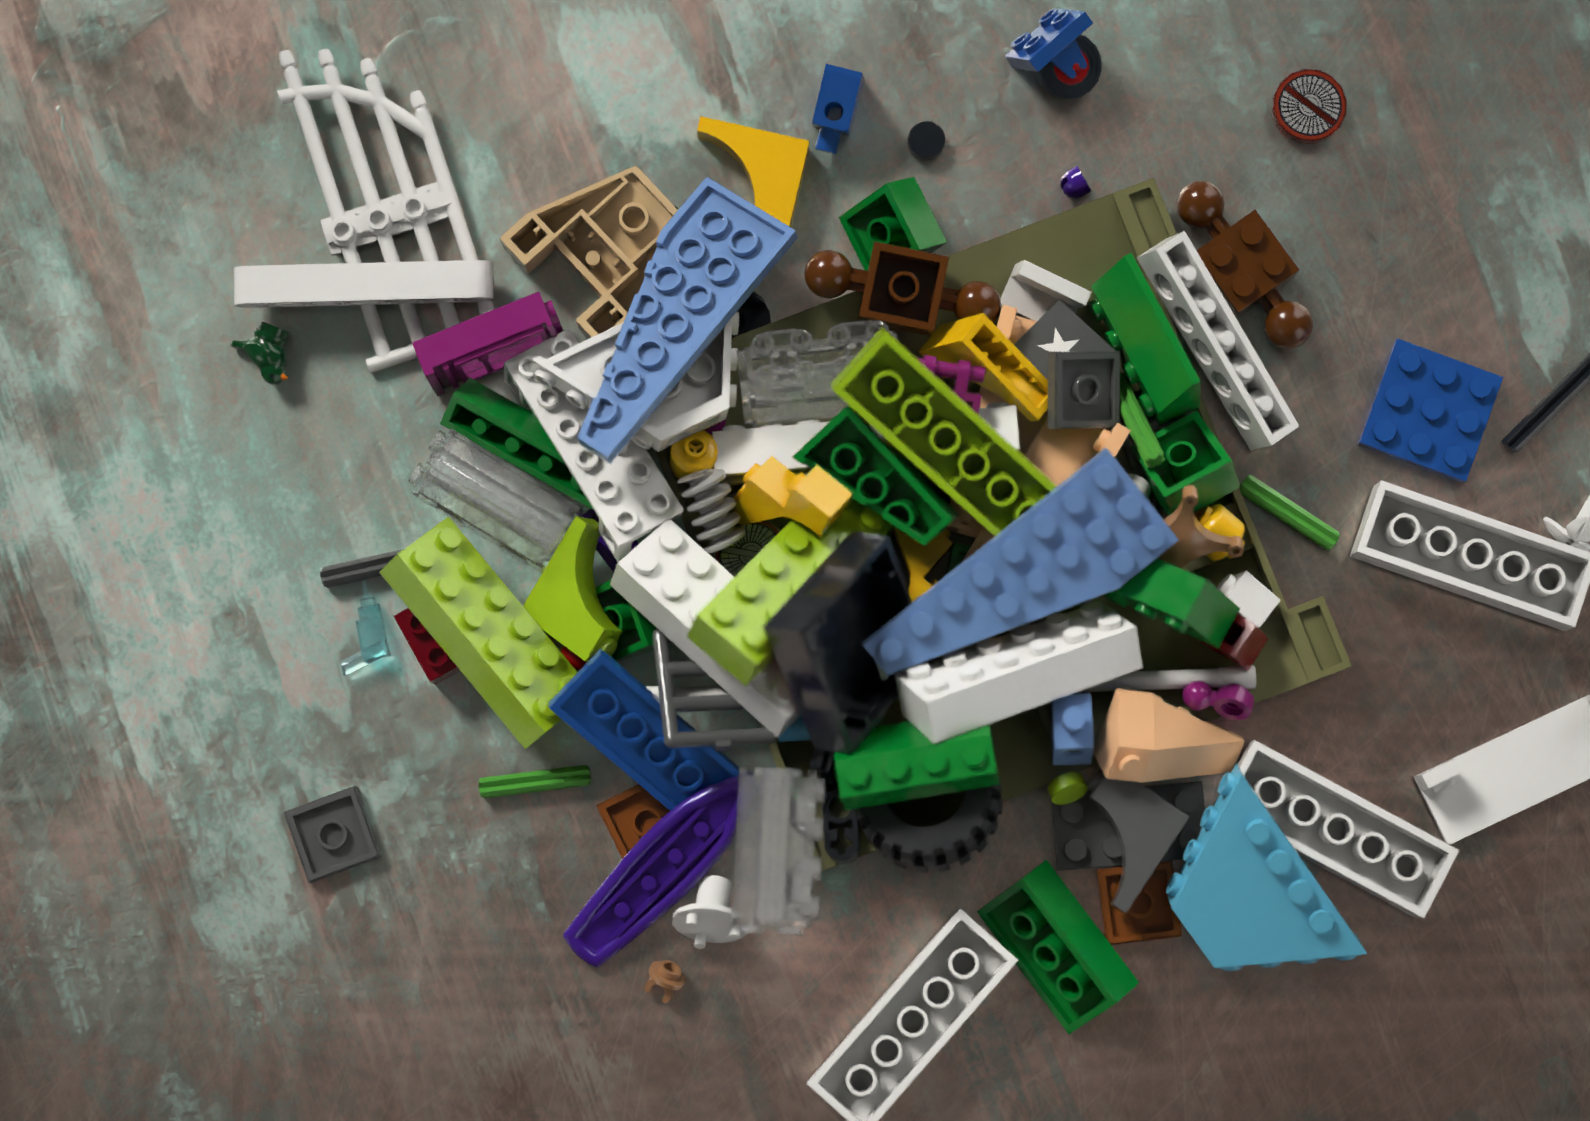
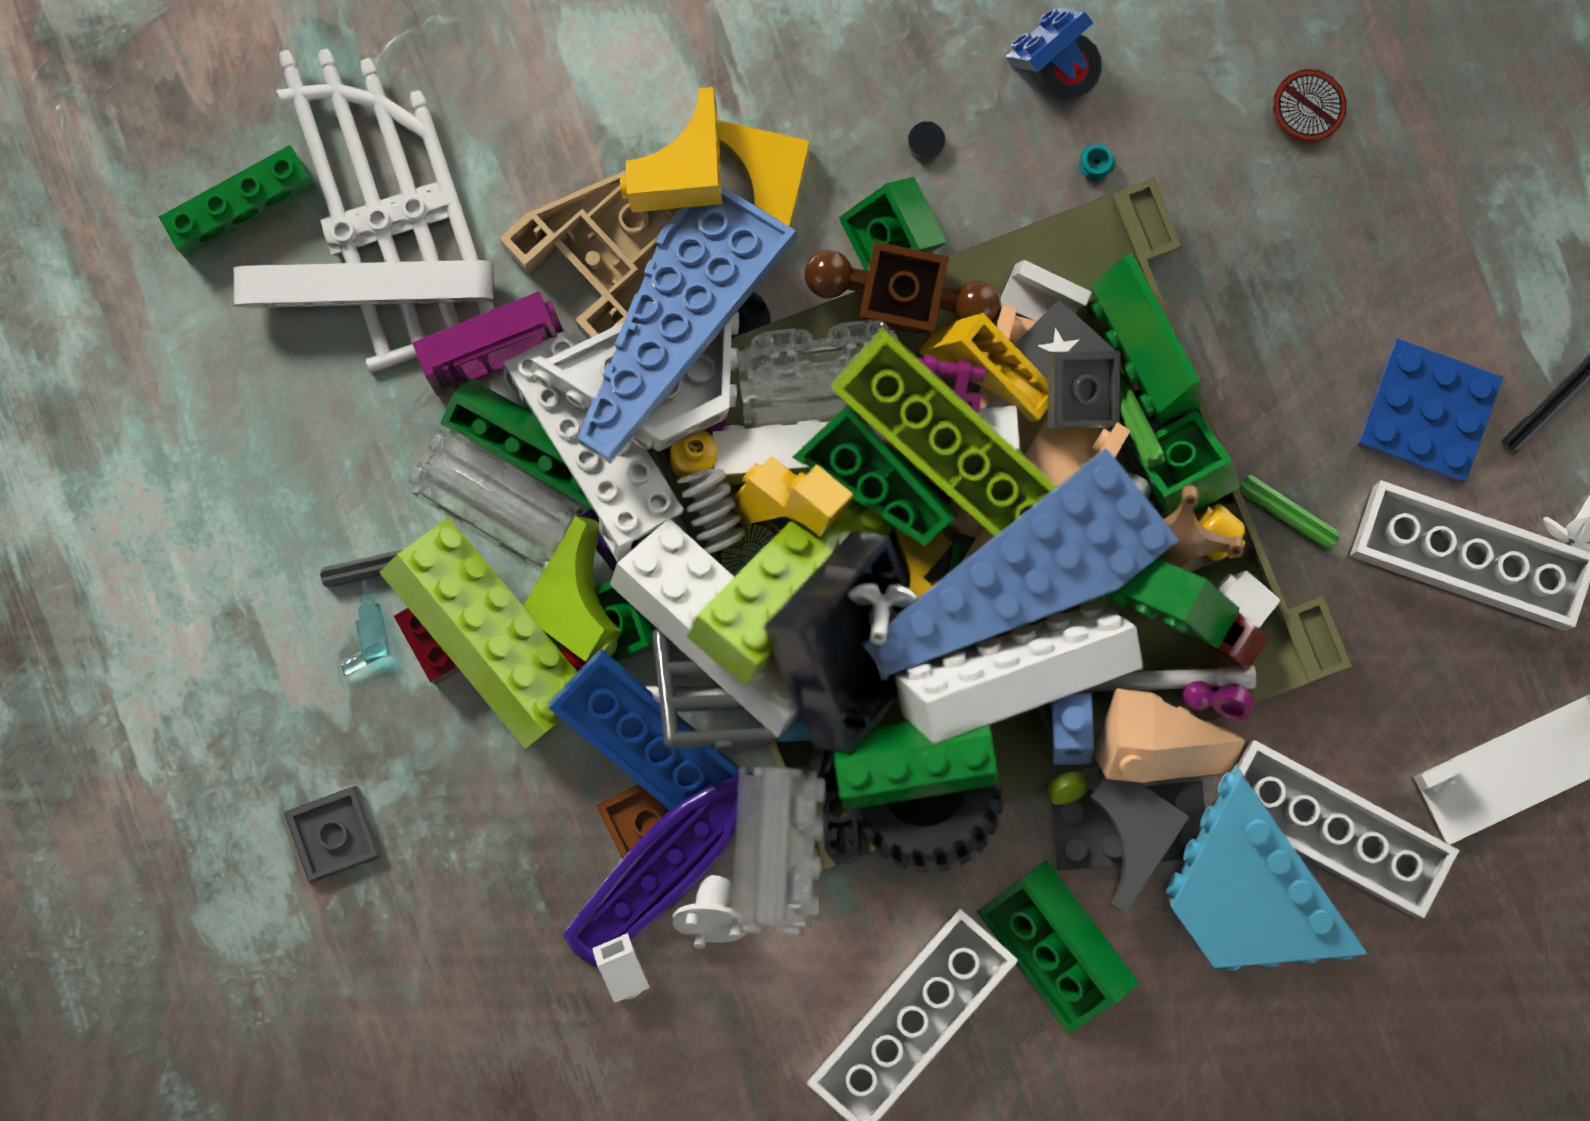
(236, 201): none -> green brick
(267, 351): dark green animal -> none
(534, 781): bright green axle -> none
(621, 968): none -> white brick
(667, 975): medium nougat plate -> none
(682, 172): none -> yellow arch
(839, 89): blue torso -> none
(882, 611): none -> white plant
(1074, 184): dark purple hinge -> none
(1100, 152): none -> teal plate
(1148, 916): dark orange tile -> none
(1218, 341): white brick -> none
(1246, 263): reddish brown brick -> none

